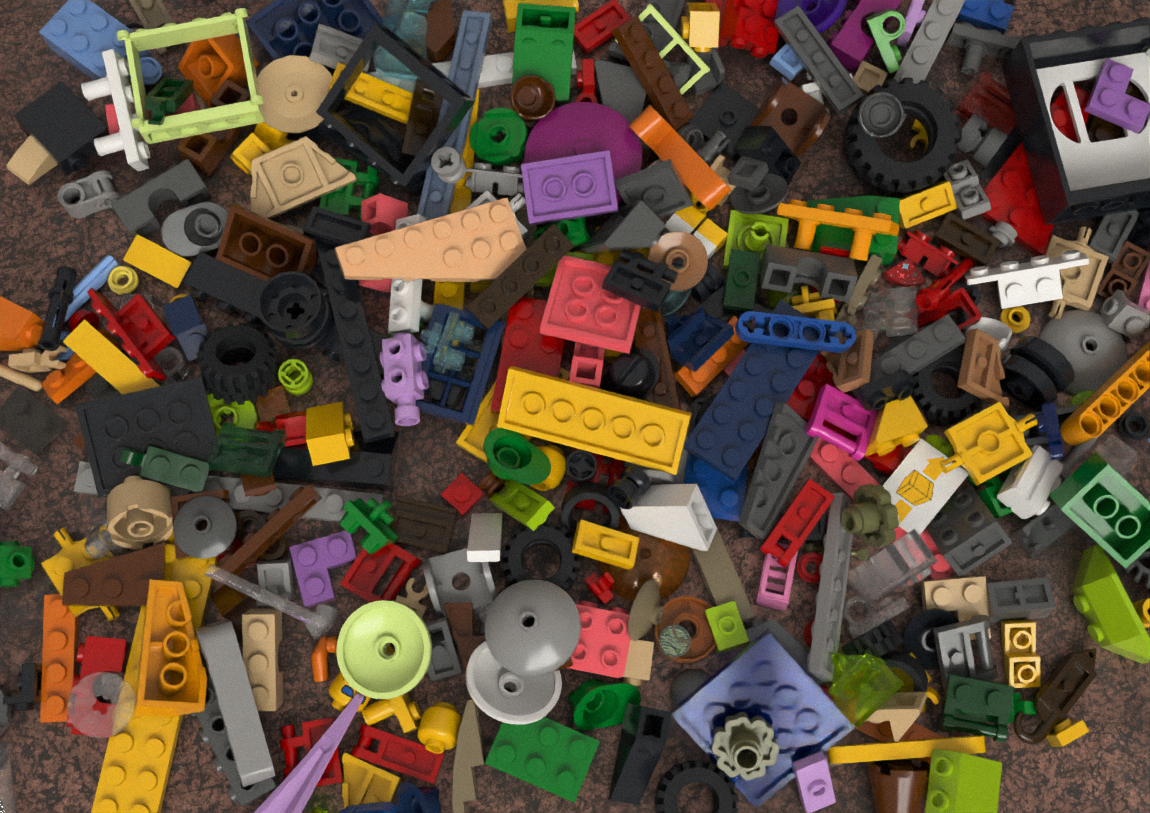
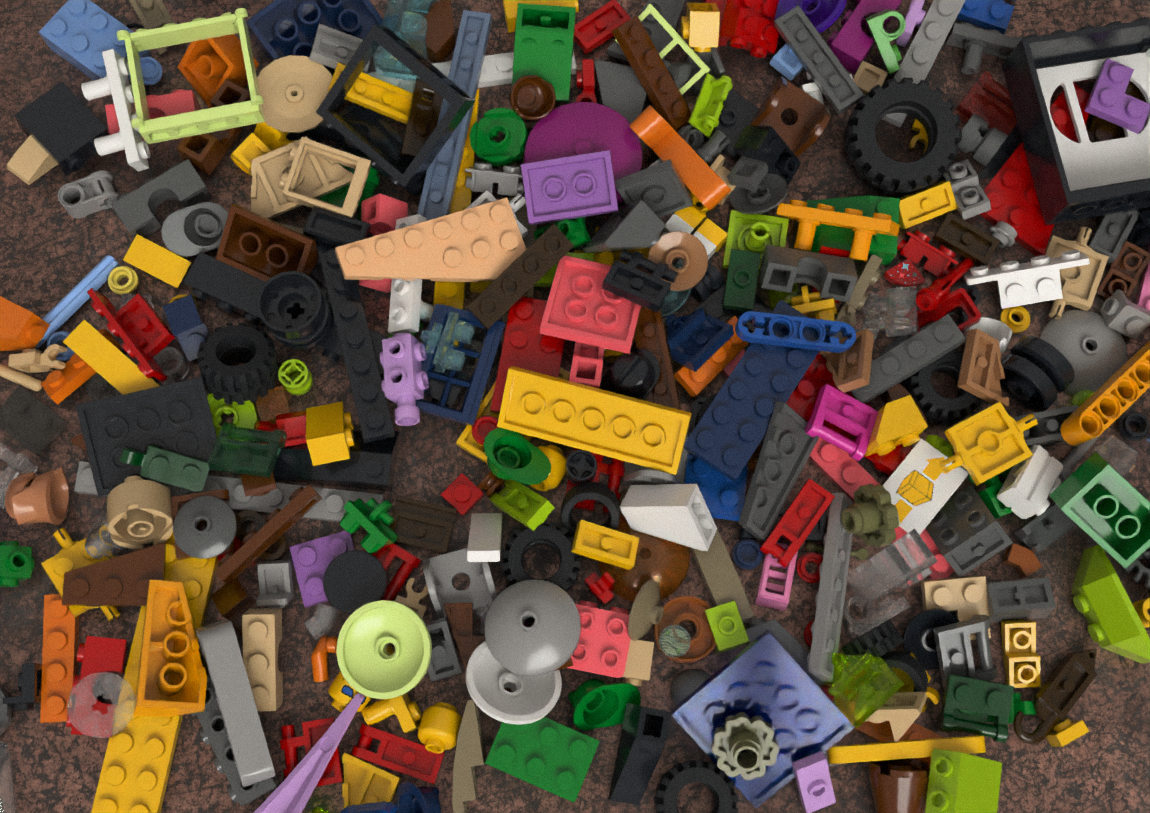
(39, 497): none -> nougat helmet
(51, 335): black pin -> none
(91, 317): red plate -> none
(167, 98): dark green plate -> none
(265, 596): clear bar -> none
(298, 157): none -> tan window
(354, 581): none -> black tile
(448, 172): light grey wheel -> none
(482, 427): none -> red plate
(625, 491): black wheel -> none
(709, 103): none -> lime hinge
(747, 554): none -> dark blue plate
(880, 114): dark grey hair -> none
(886, 389): black plate -> none
(1021, 559): none -> dark orange piece
(1049, 424): clear blue plate -> none

